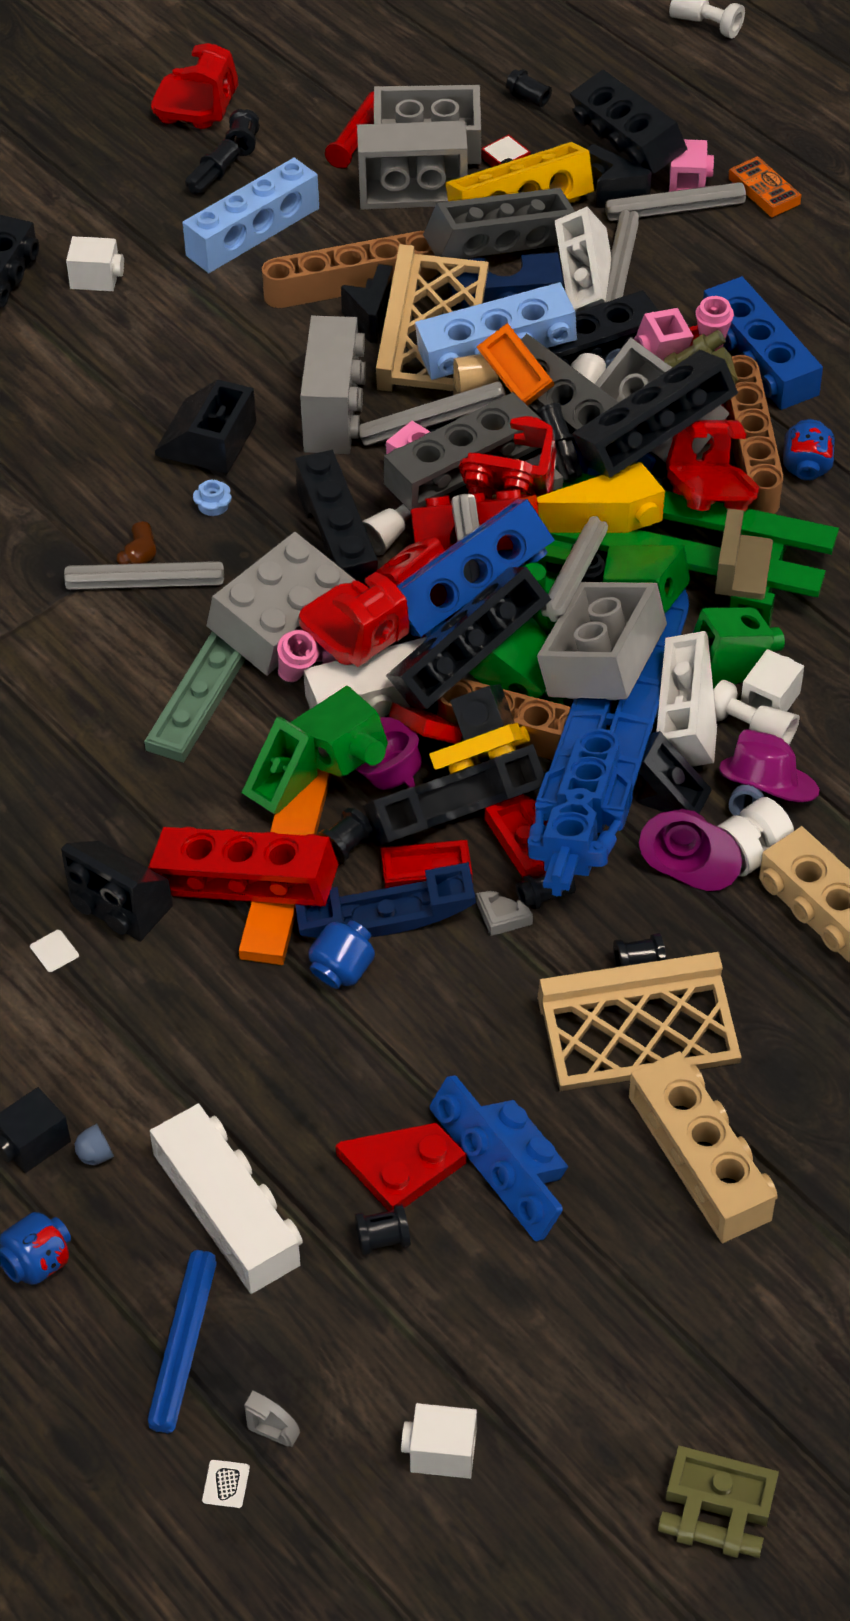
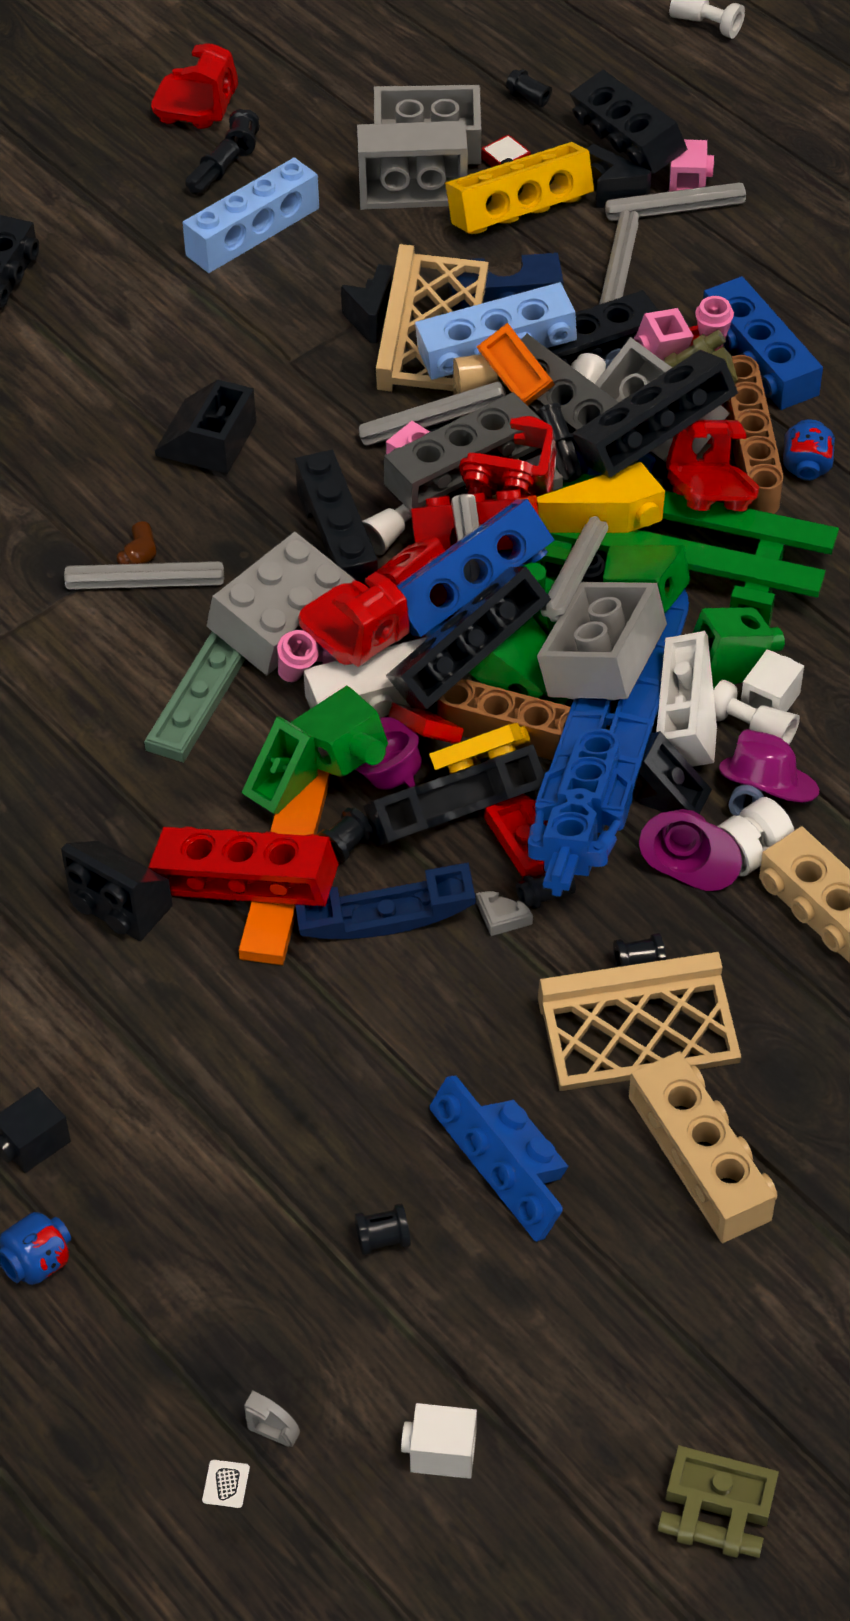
(54, 950): white sticker -> none
(92, 1146): sand blue hinge -> none
(94, 263): white brick -> none
(182, 1342): blue axle -> none
(212, 497): light blue plate -> none
(226, 1197): white brick -> none
(322, 272): medium nougat beam -> none
(331, 384): light grey brick -> none
(340, 152): red axle -> none
(341, 954): blue head -> none
(402, 1162): red wing -> none
(408, 862): red tile -> none
(482, 711): black brick -> none
(496, 223): dark grey brick -> none
(584, 258): white slope -> none
(742, 561): dark tan panel -> none
(765, 186): tile -> none

